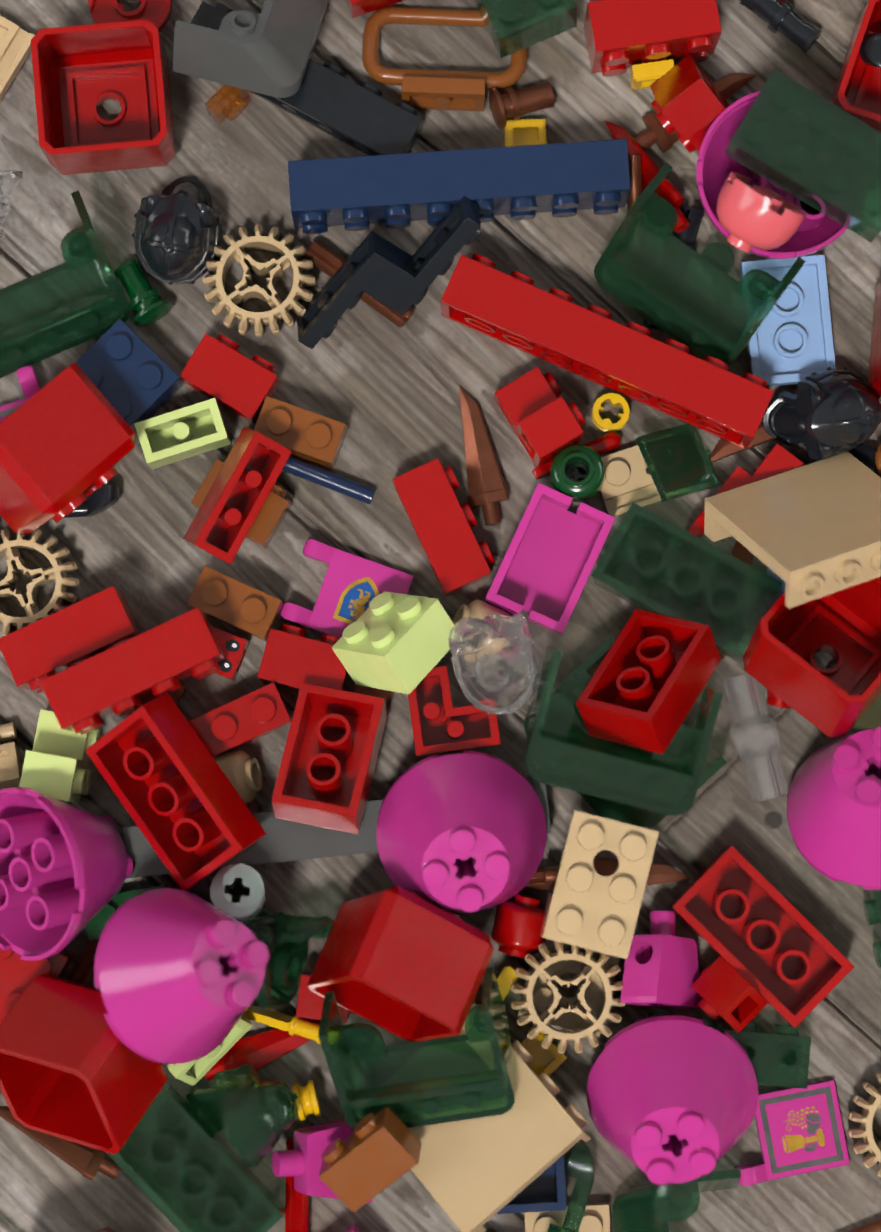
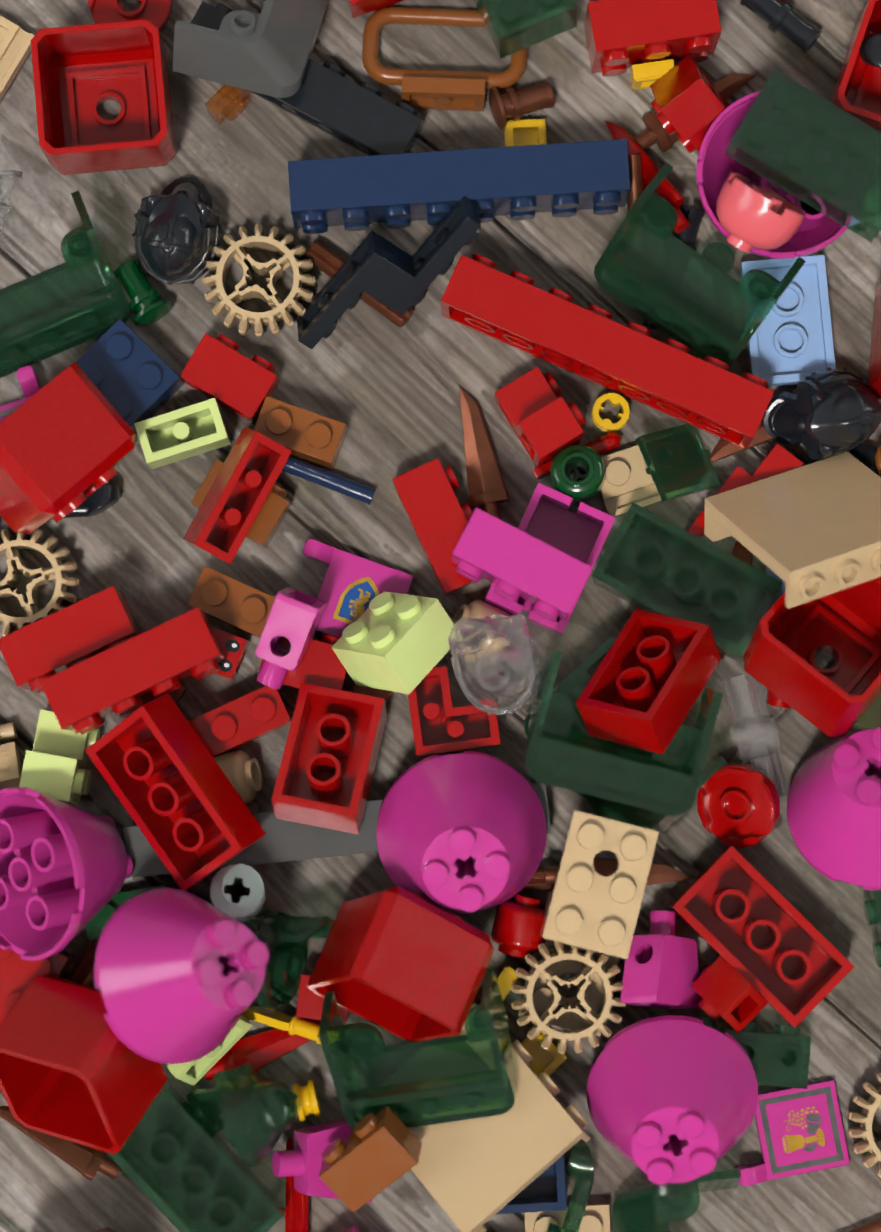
(293, 617): none -> torso
(520, 566): none -> dark pink piece
(739, 805): none -> red tile

